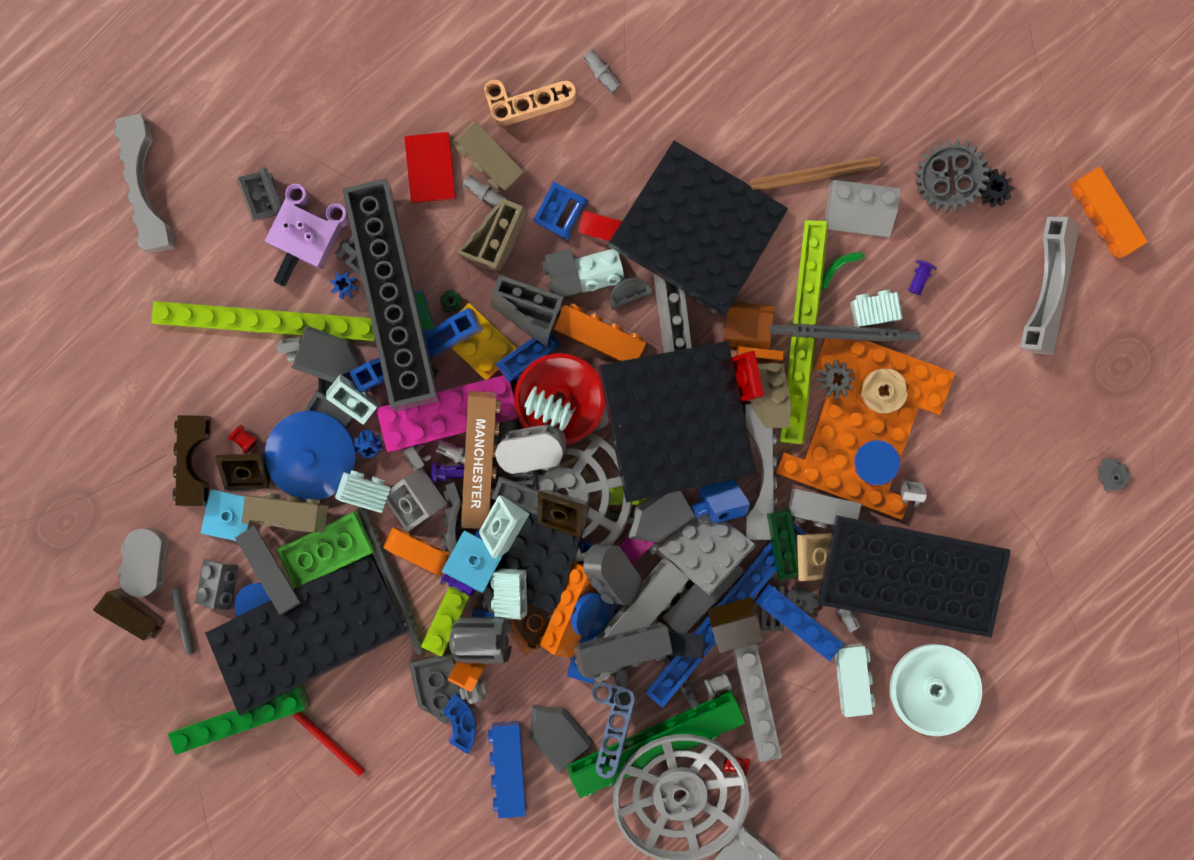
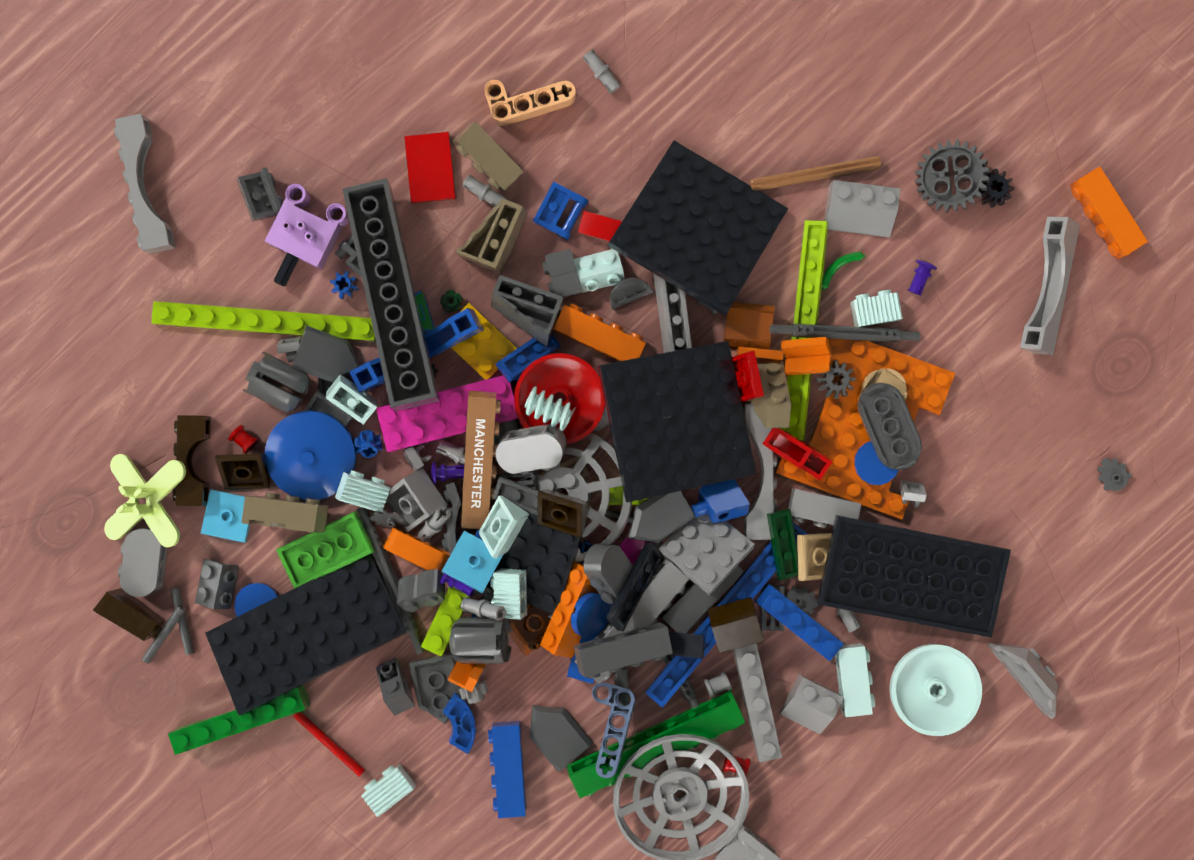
(154, 491): none -> yellowish green piece
(163, 634): none -> dark grey piece
(267, 570): dark grey tile -> none
(272, 393): none -> dark grey cylinder
(387, 519): none -> dark grey piece
(388, 790): none -> light aqua brick
(394, 687): none -> dark grey slope
(420, 590): none -> dark grey brick
(434, 524): none -> light grey pin
(483, 609): none -> light grey pin
(634, 586): none -> black tile
(798, 452): none -> red slope
(806, 356): none -> orange panel
(811, 704): none -> light grey slope
(889, 426): none -> dark grey tile
(1030, 675): none -> light grey wedge

